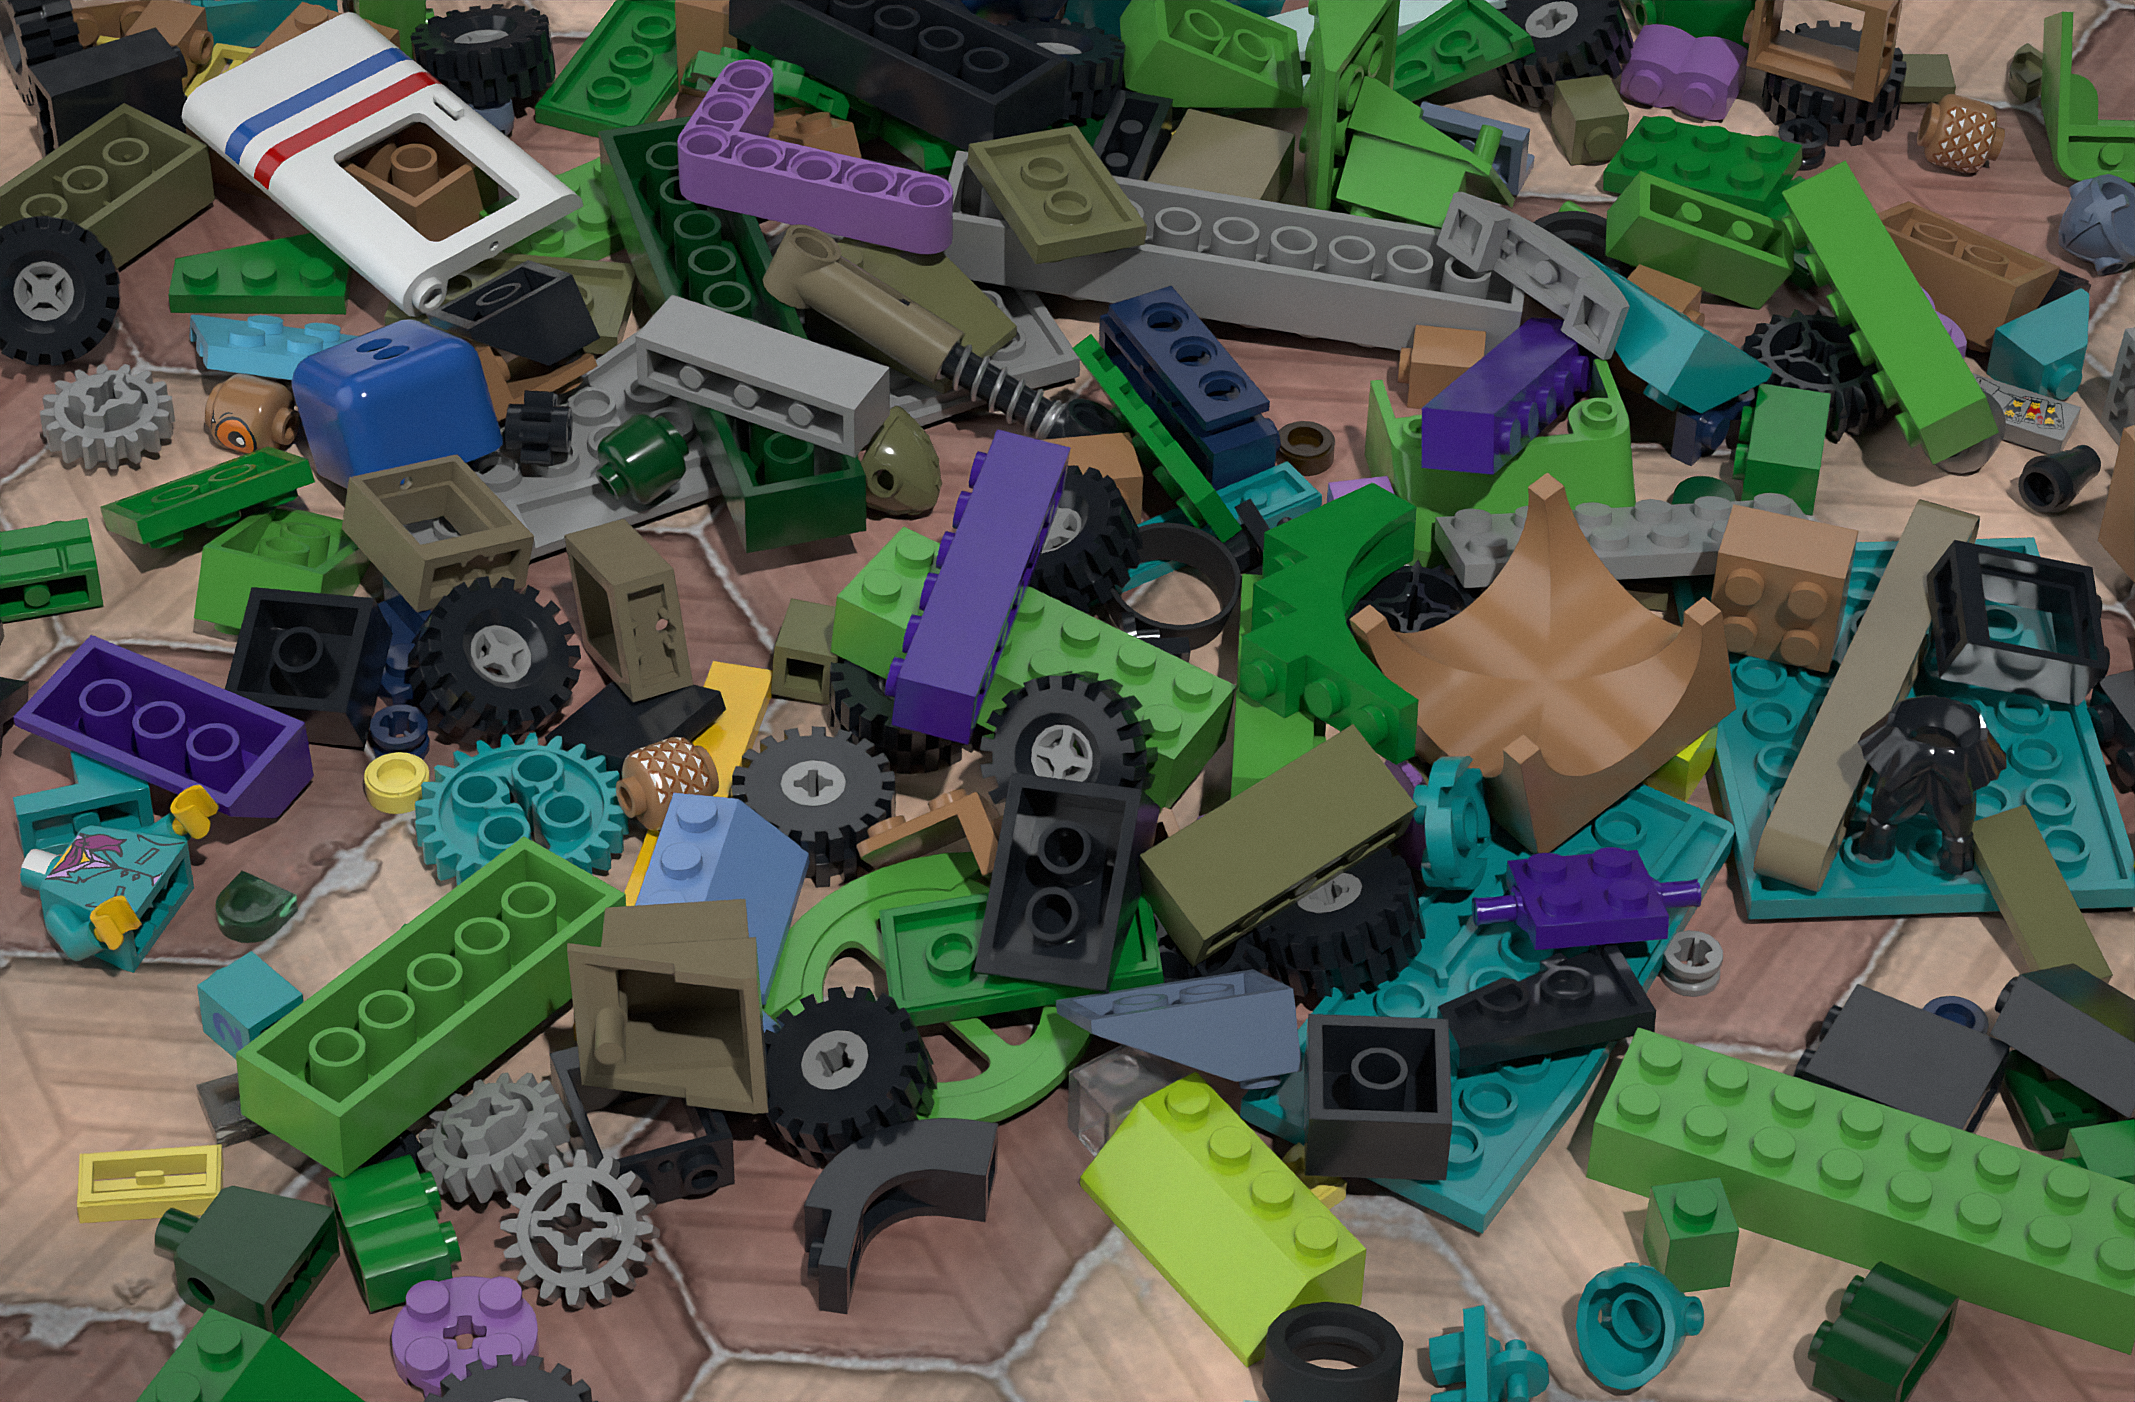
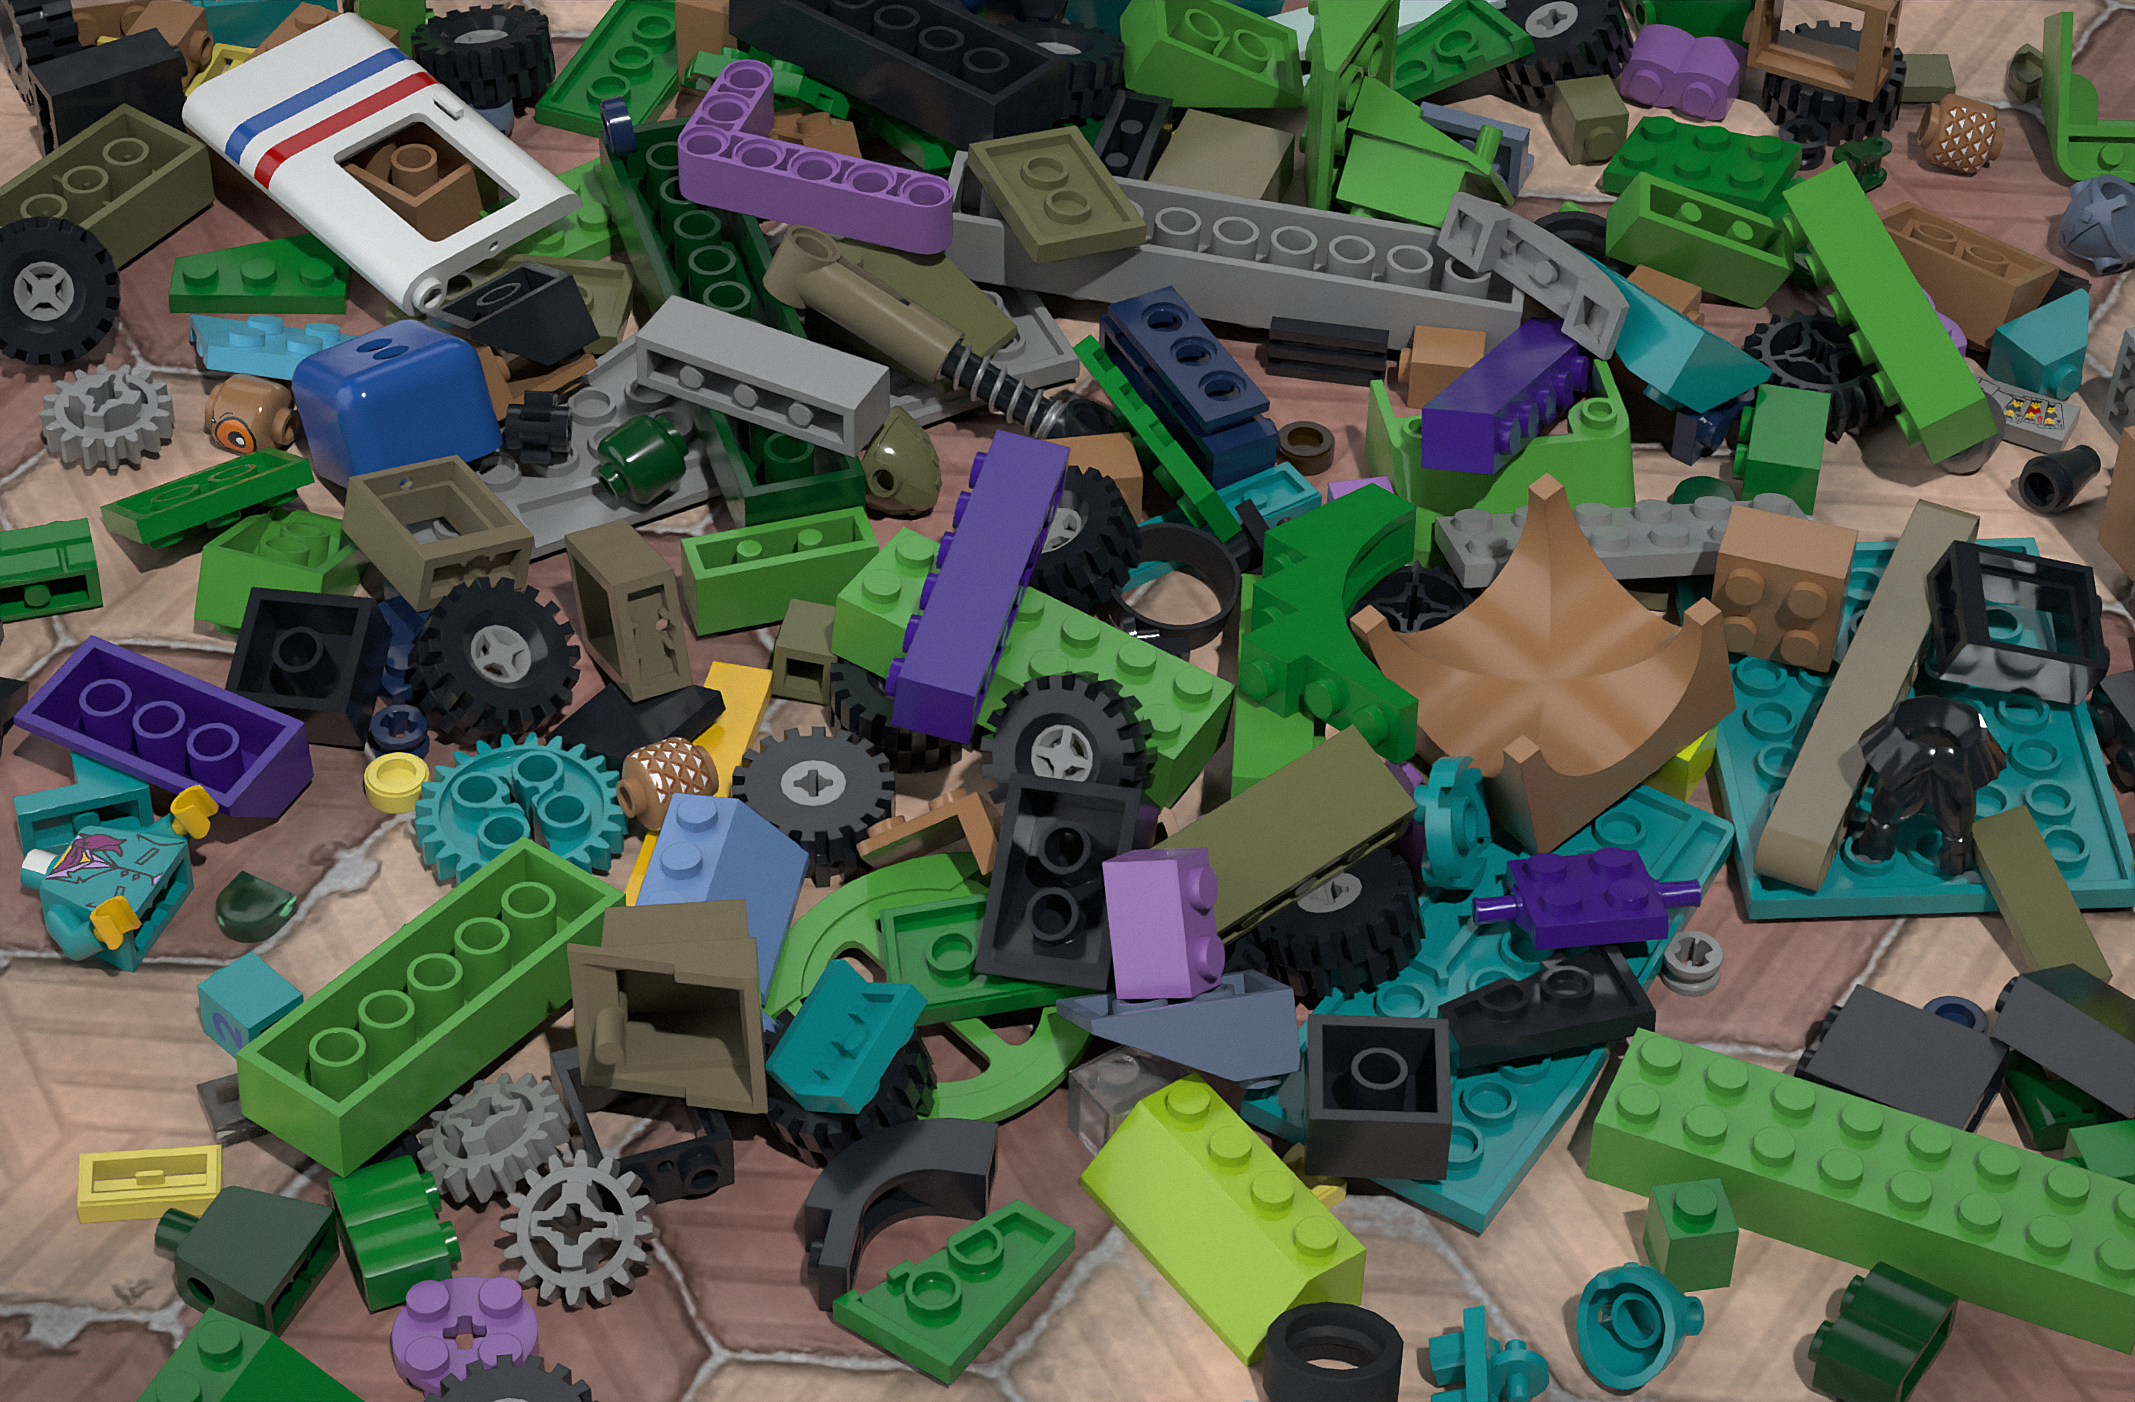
(617, 126): none -> dark blue tile
(755, 570): none -> bright green brick
(844, 1039): none -> teal bracket
(963, 1295): none -> green wing
(1163, 923): none -> medium lavender brick
(1327, 359): none -> black tile
(1865, 152): none -> dark green piece

